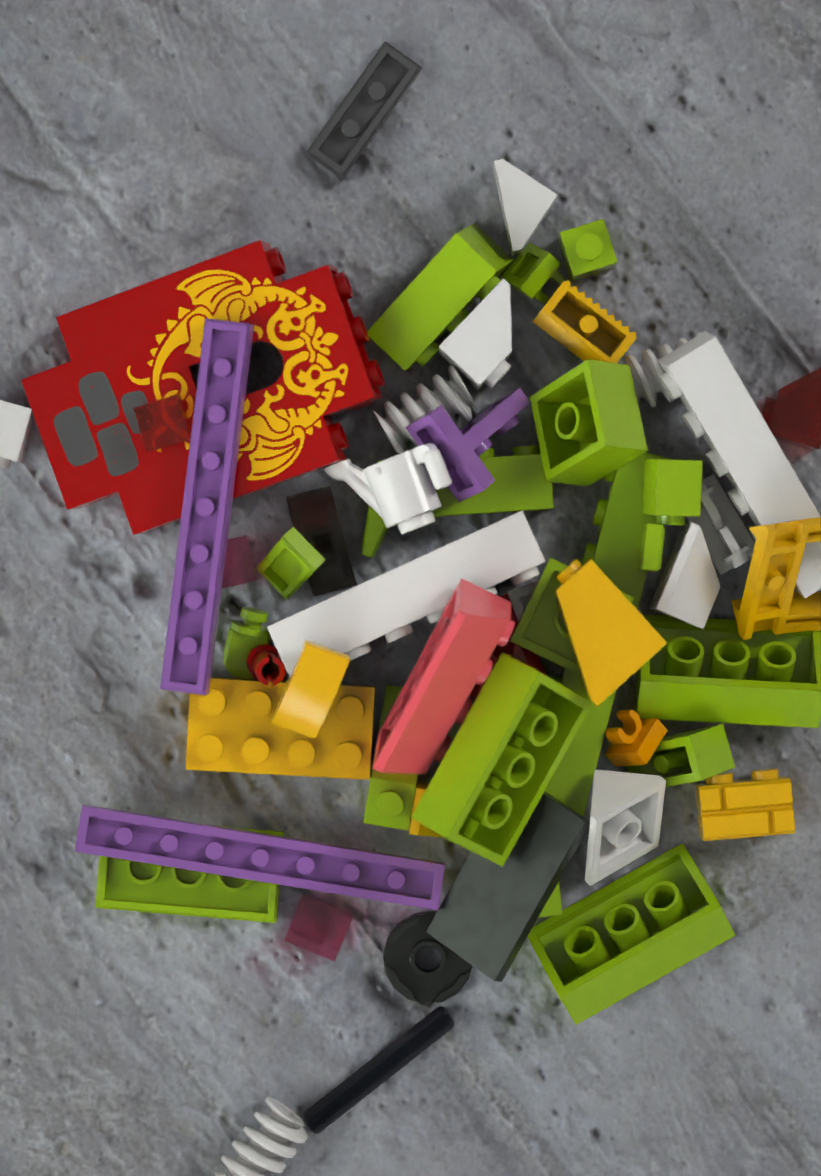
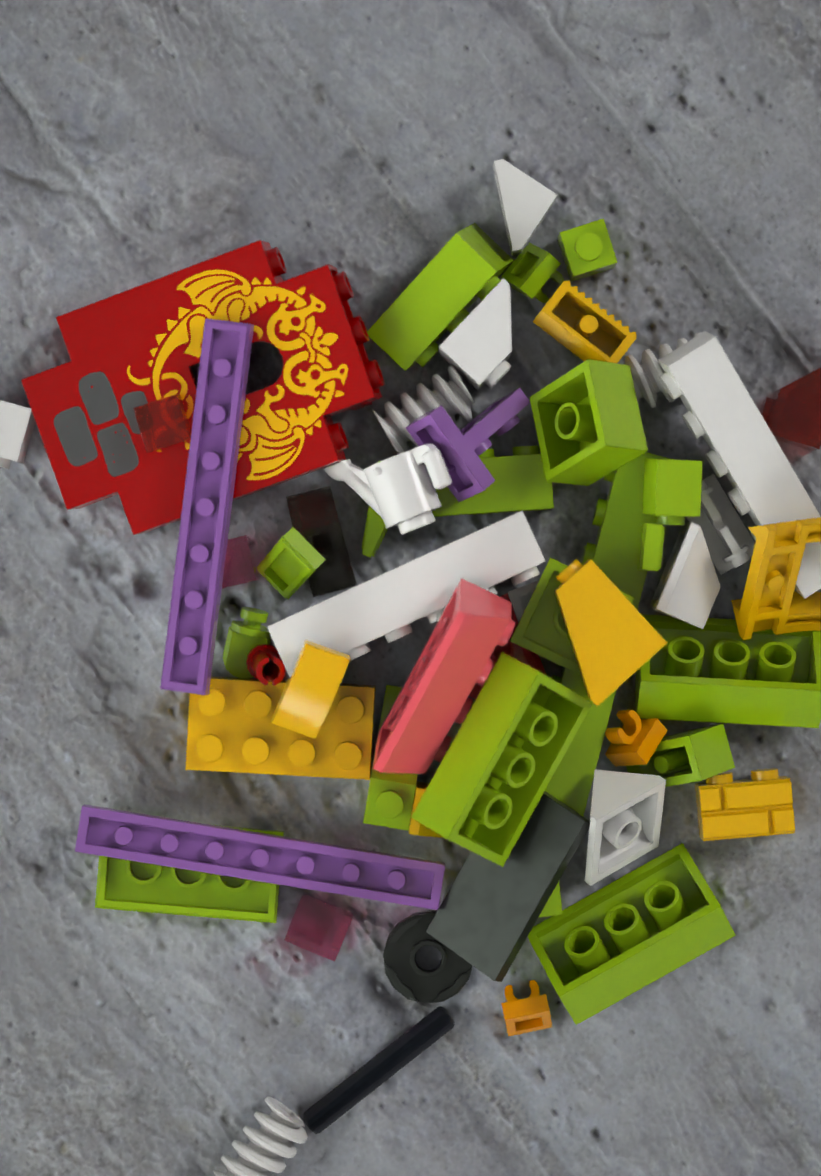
(364, 110): dark grey tile -> none
(527, 1013): none -> light orange tile

